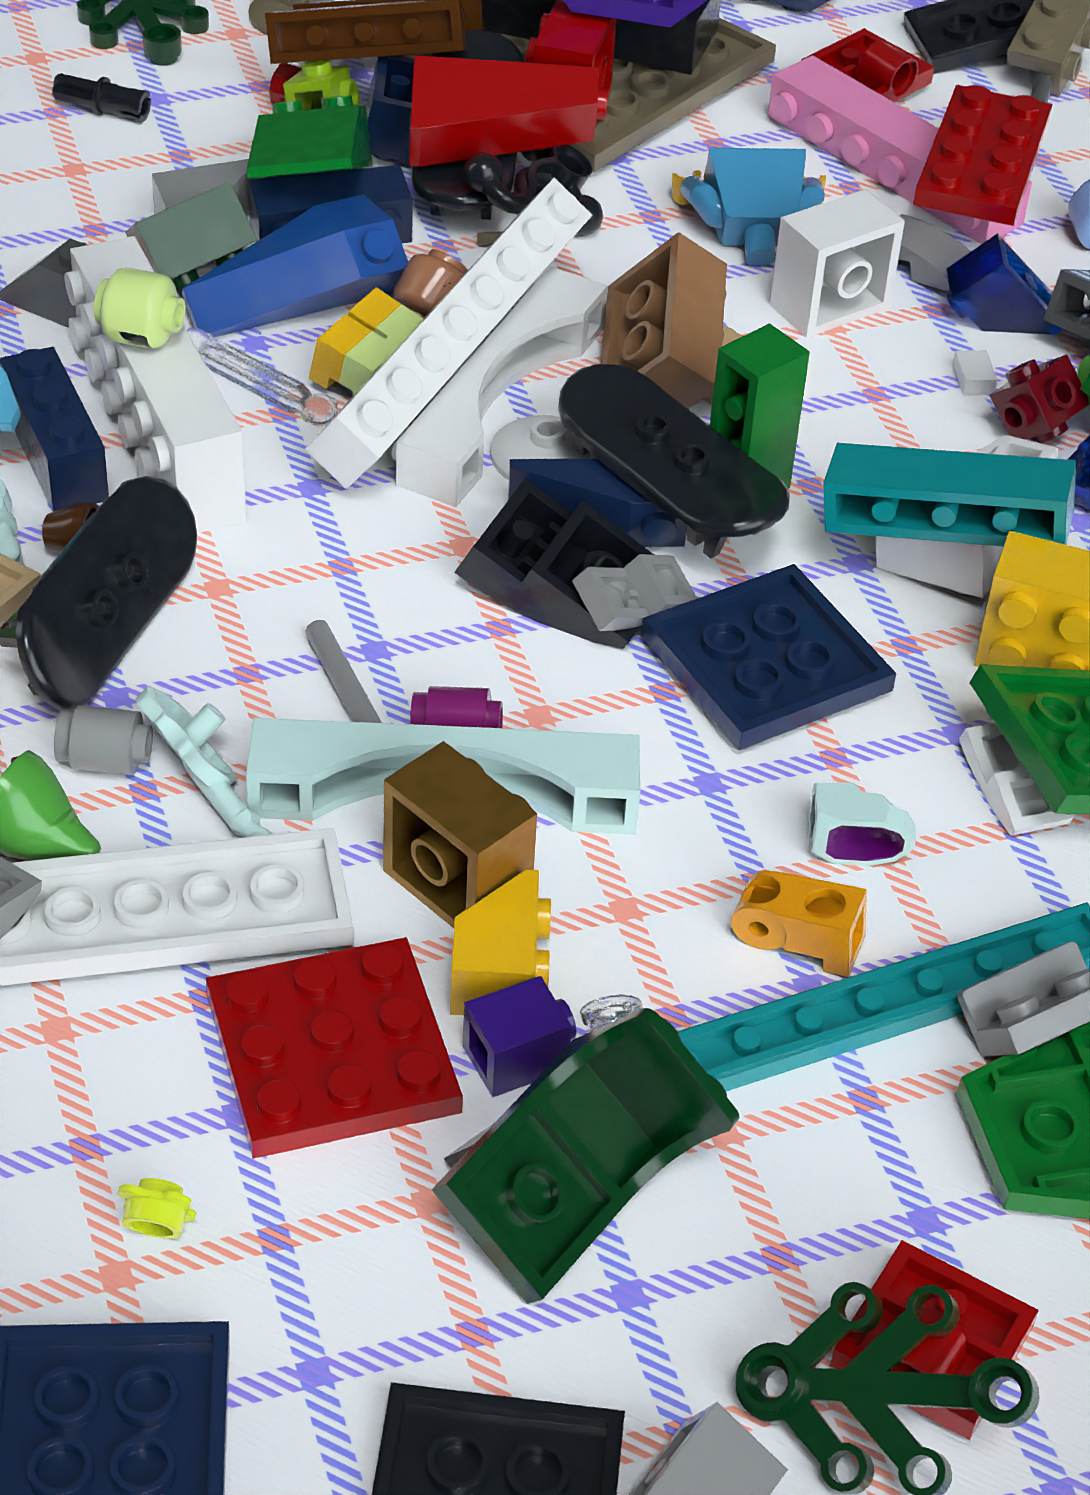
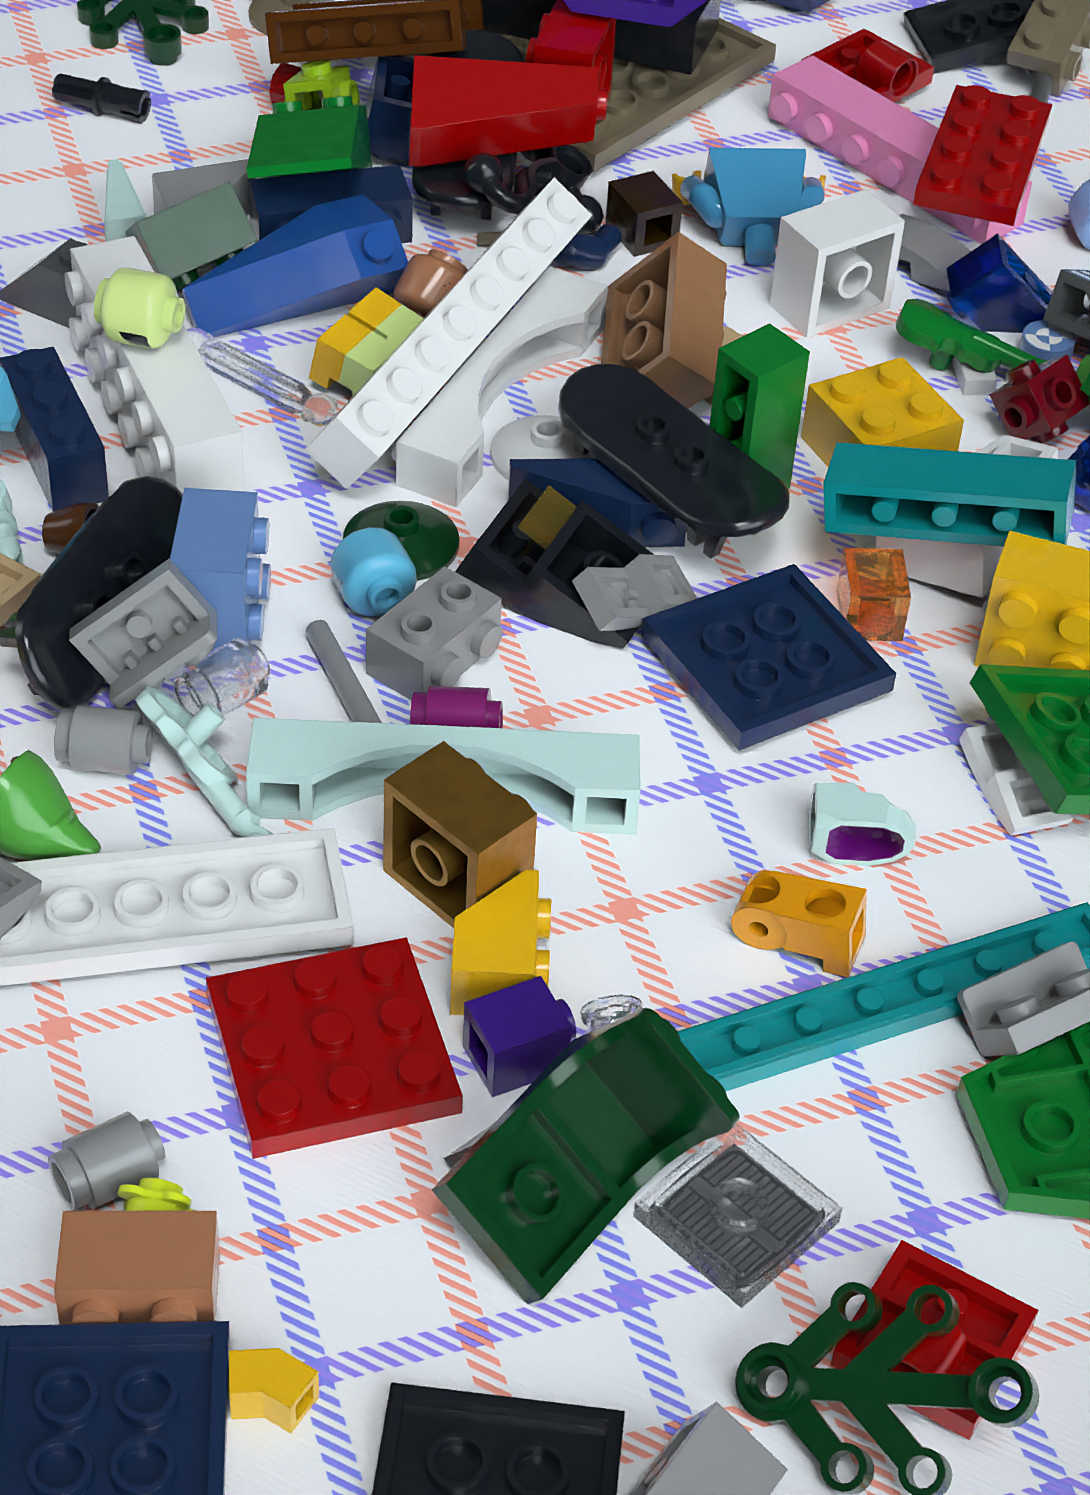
(104, 1158): none -> light grey brick
(121, 202): none -> light aqua slope
(137, 1267): none -> nougat brick
(147, 632): none -> light grey bracket
(220, 552): none -> medium blue brick
(224, 678): none -> clear brick
(271, 1386): none -> yellow piece
(372, 567): none -> medium azure head
(422, 529): none -> dark green dish
(433, 634): none -> light grey brick
(547, 517): none -> clear yellow piece
(588, 251): none -> dark blue arm
(643, 211): none -> dark brown brick
(737, 1213): none -> clear tile
(874, 592): none -> clear orange brick
(879, 407): none -> yellow brick
(948, 337): none -> green piece
(1047, 340): none -> medium blue tile

